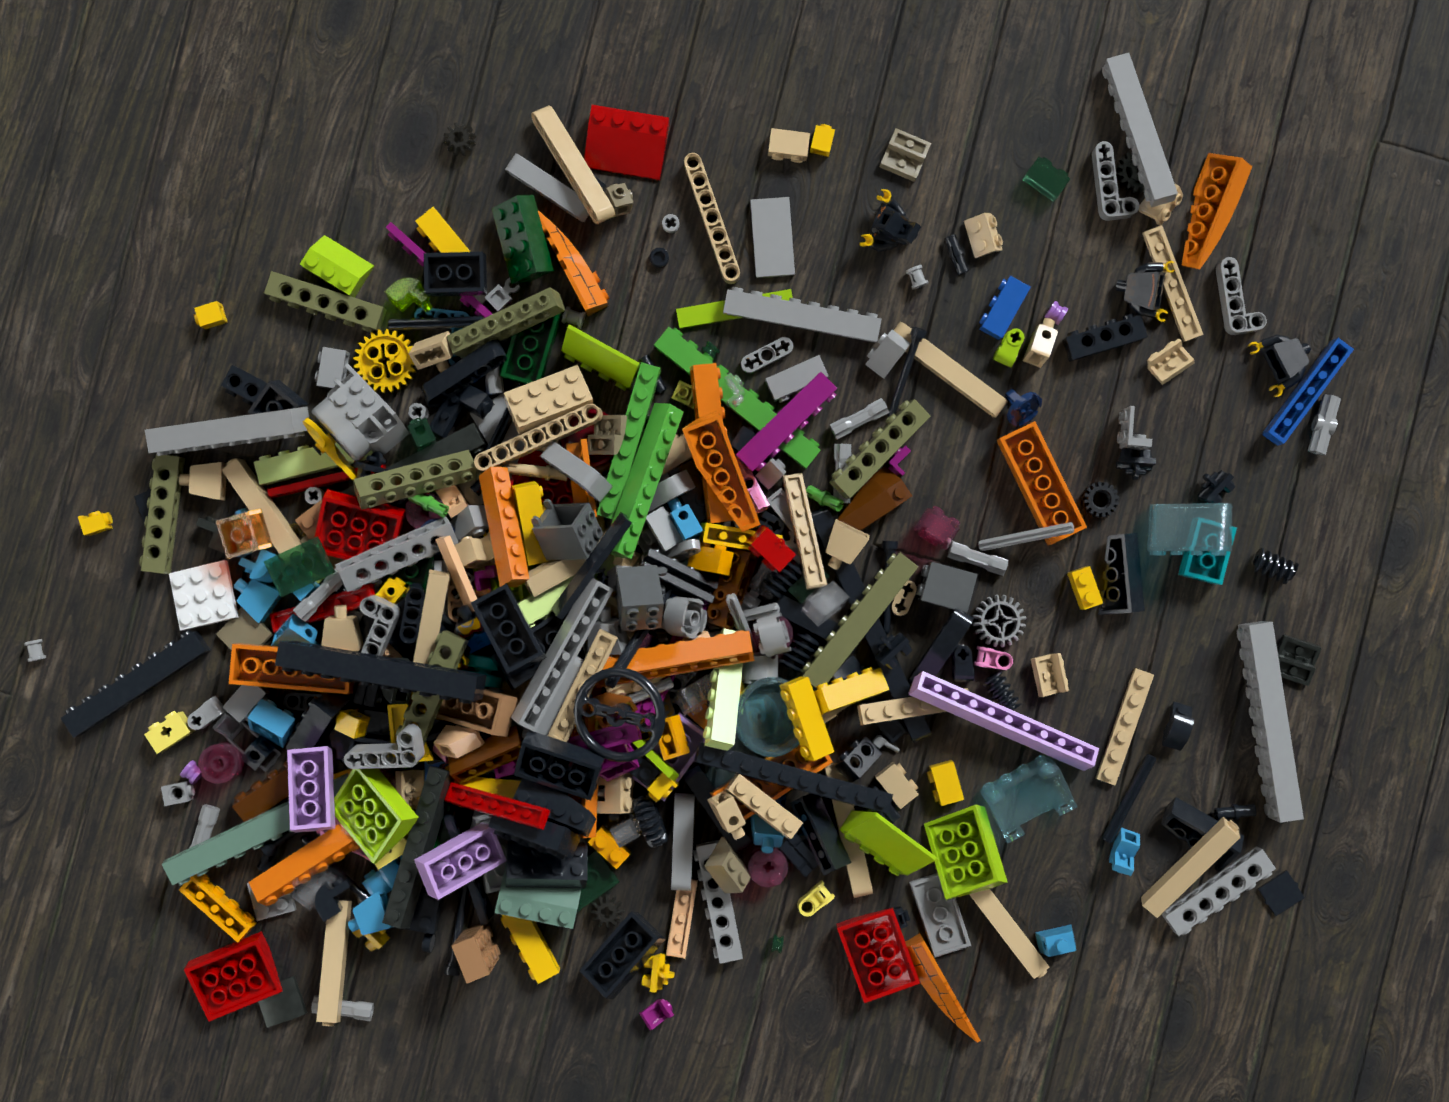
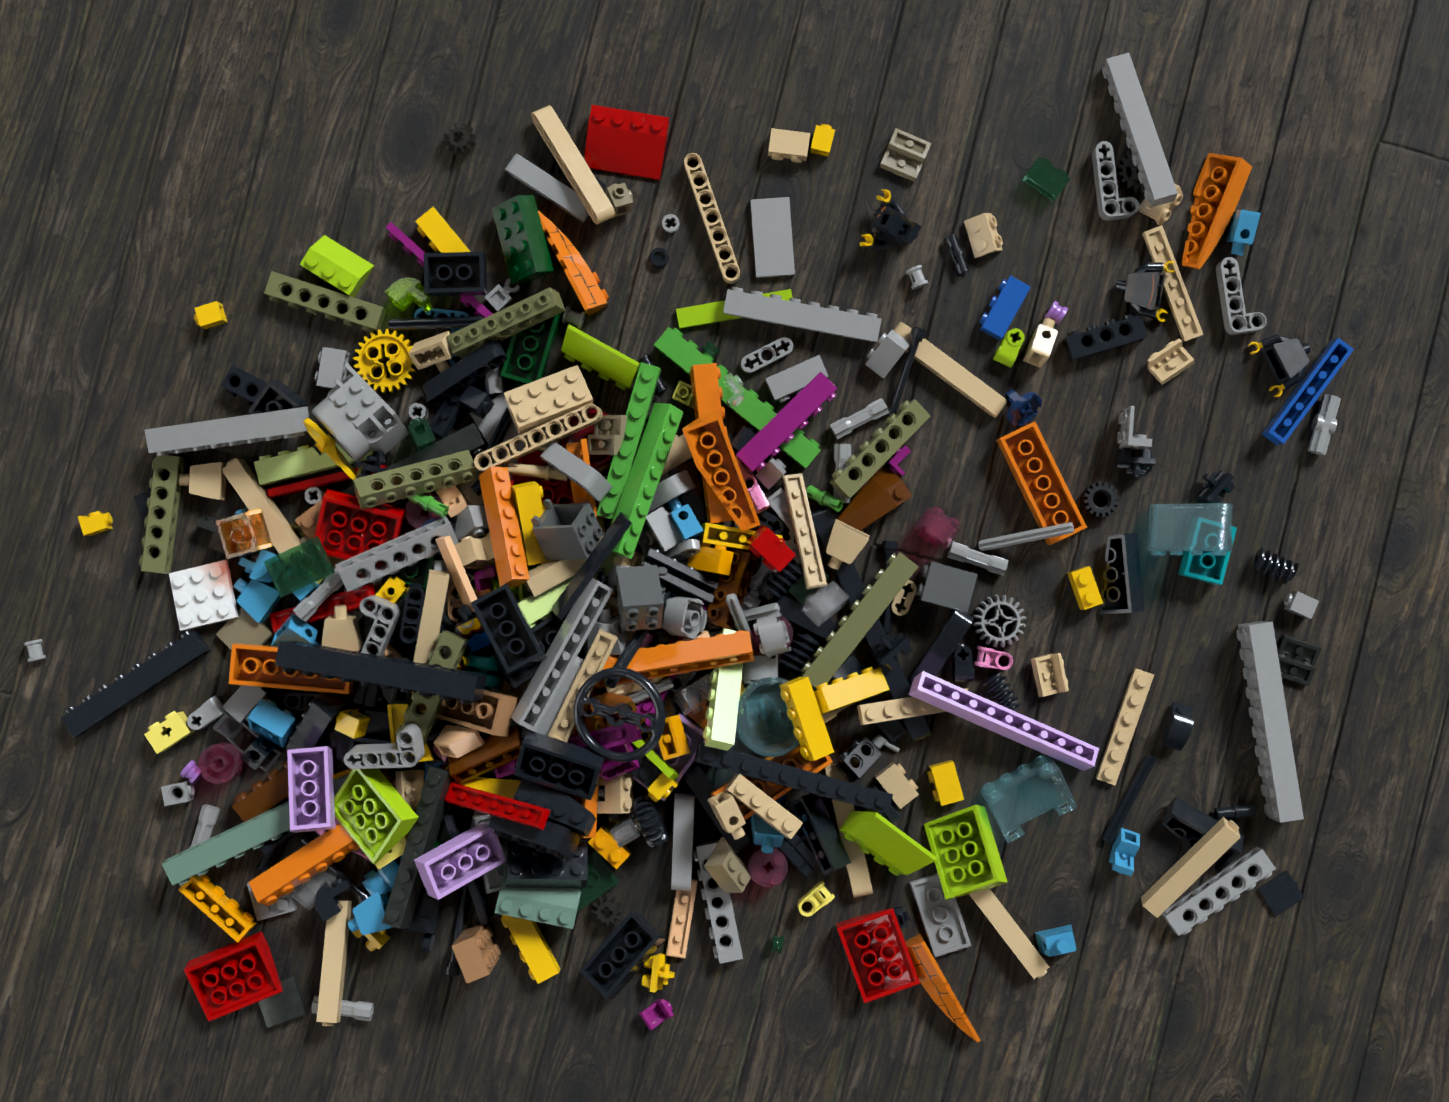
(1244, 222): none -> dark azure torso
(1300, 604): none -> light grey brick

